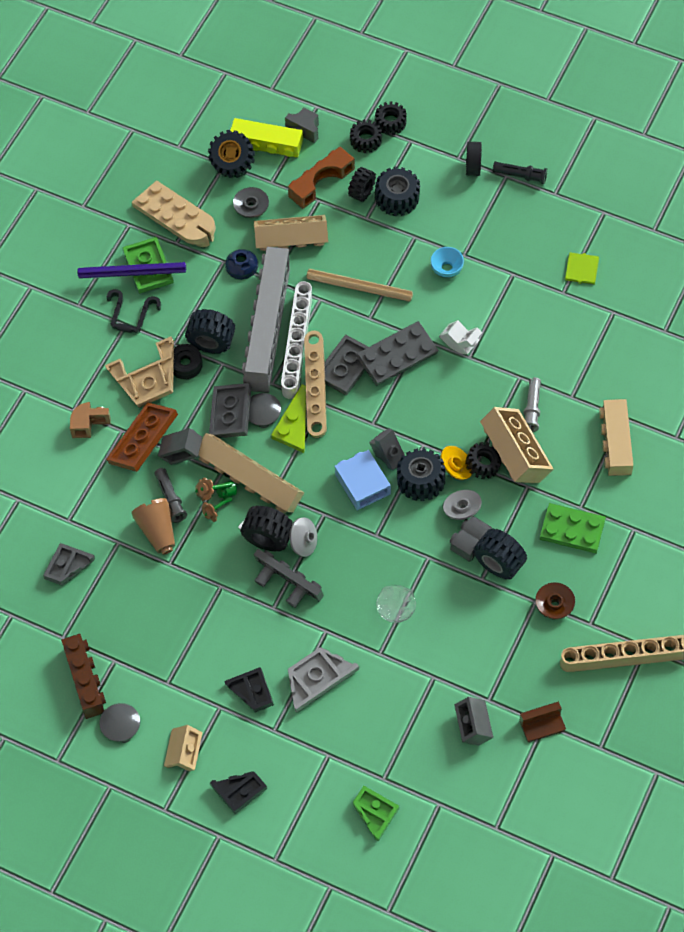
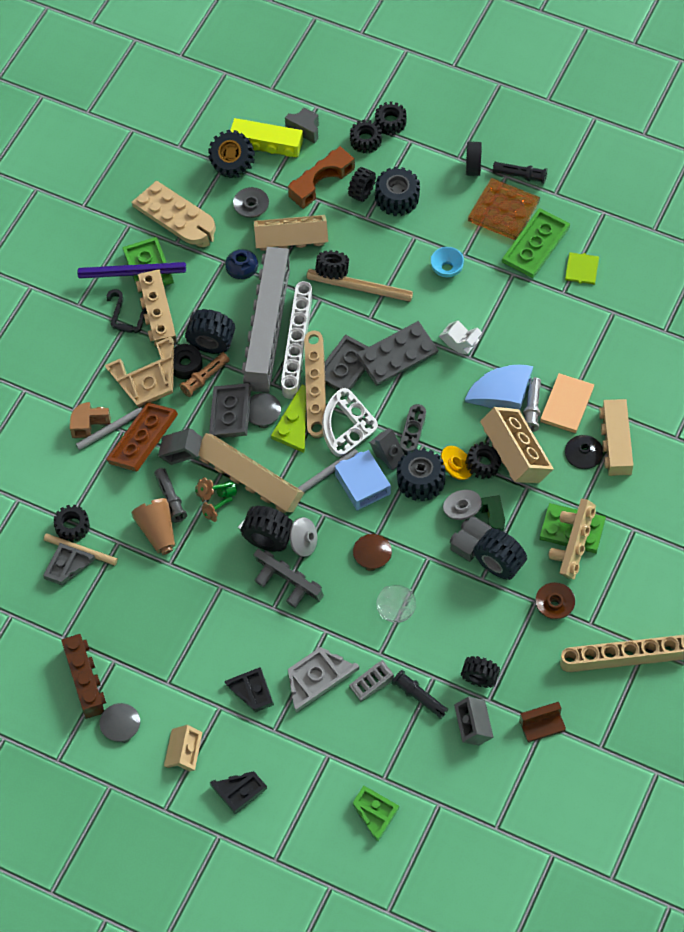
(71, 513): none -> black tyre
(98, 555): none -> tan bar
(108, 429): none -> light grey bar
(156, 306): none -> tan brick
(197, 379): none -> medium nougat pin
(326, 472): none -> light grey bar
(332, 264): none -> black tyre
(359, 427): none -> white beam
(372, 551): none -> reddish brown dish
(383, 681): none -> light grey slope
(412, 422): none -> dark grey beam
(412, 689): none -> black pin
(480, 671): none -> black tyre
(495, 512): none -> dark green leg
(501, 387): none -> light blue brick
(504, 209): none -> clear orange plate
(536, 243): none -> bright green plate
(567, 403): none -> light nougat tile
(576, 545): none -> tan plate
(584, 458): none -> black dish

